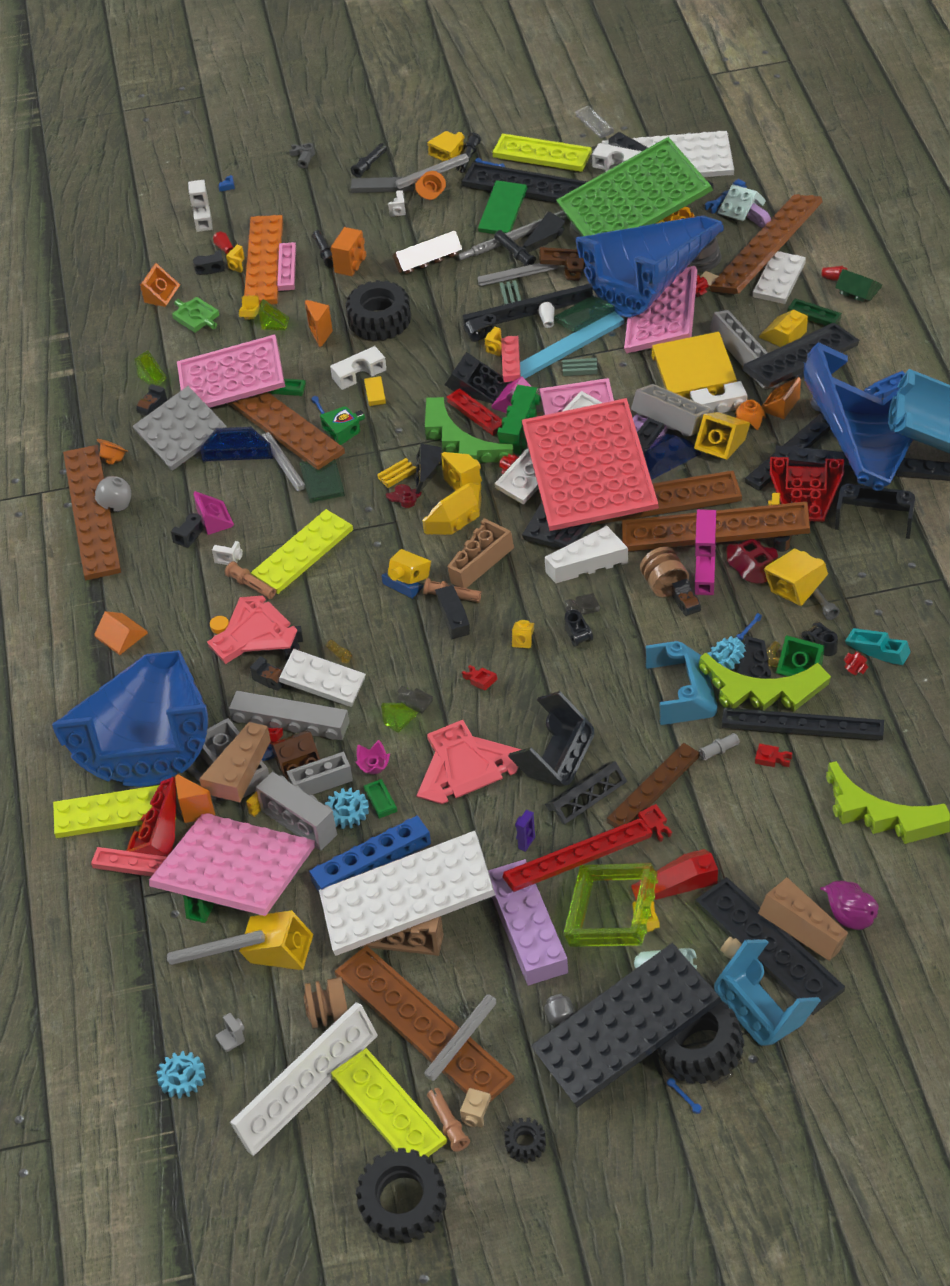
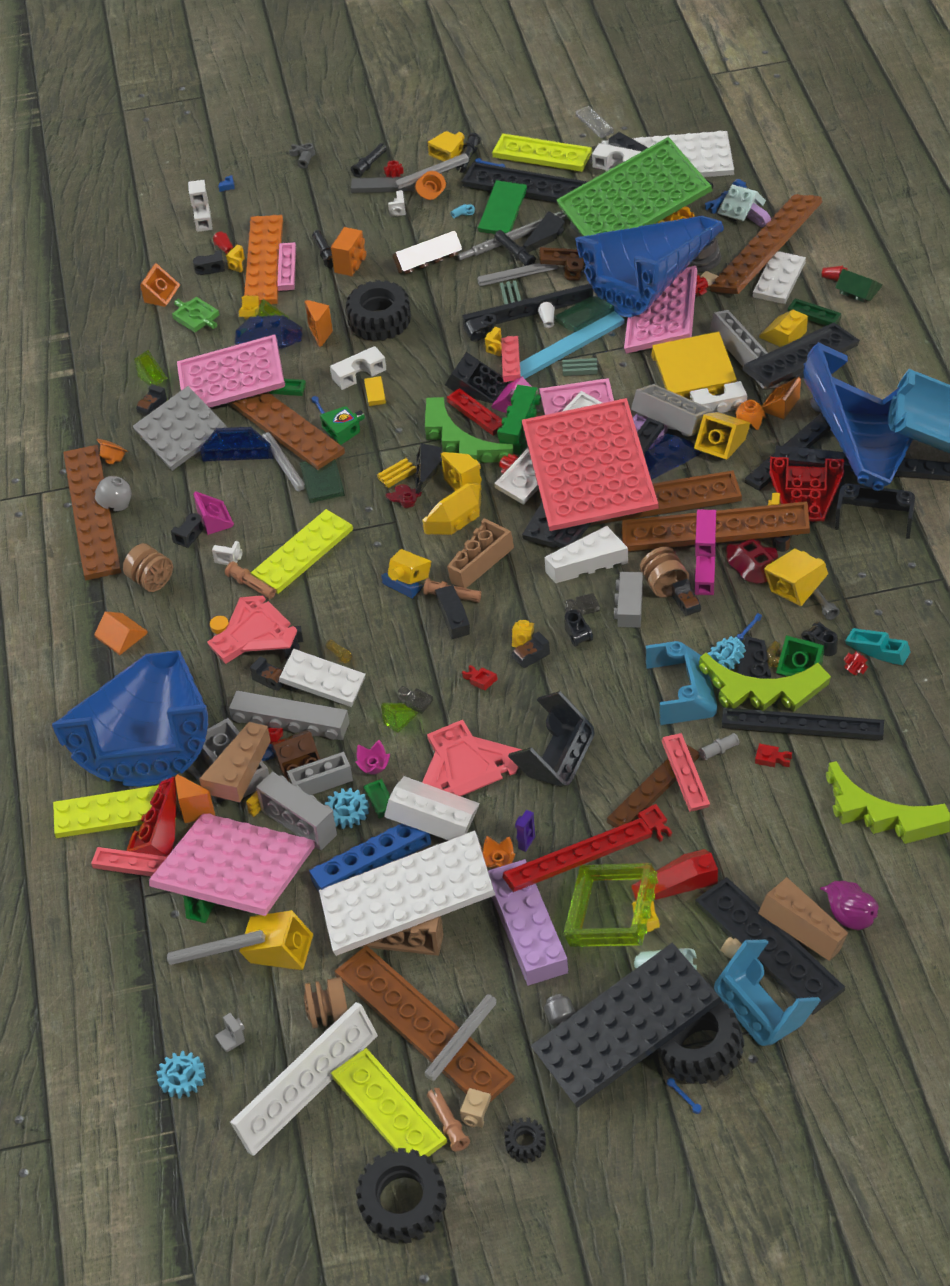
(147, 567): none -> medium nougat wheel
(258, 327): none -> clear blue wedge
(393, 169): none -> red gear
(430, 809): none -> white slope
(463, 210): none -> medium azure arm
(494, 850): none -> orange piece
(531, 651): none -> black leg
(580, 788): black fence -> none
(629, 599): none -> light grey brick
(685, 772): none -> coral plate
(885, 386): blue hinge -> none

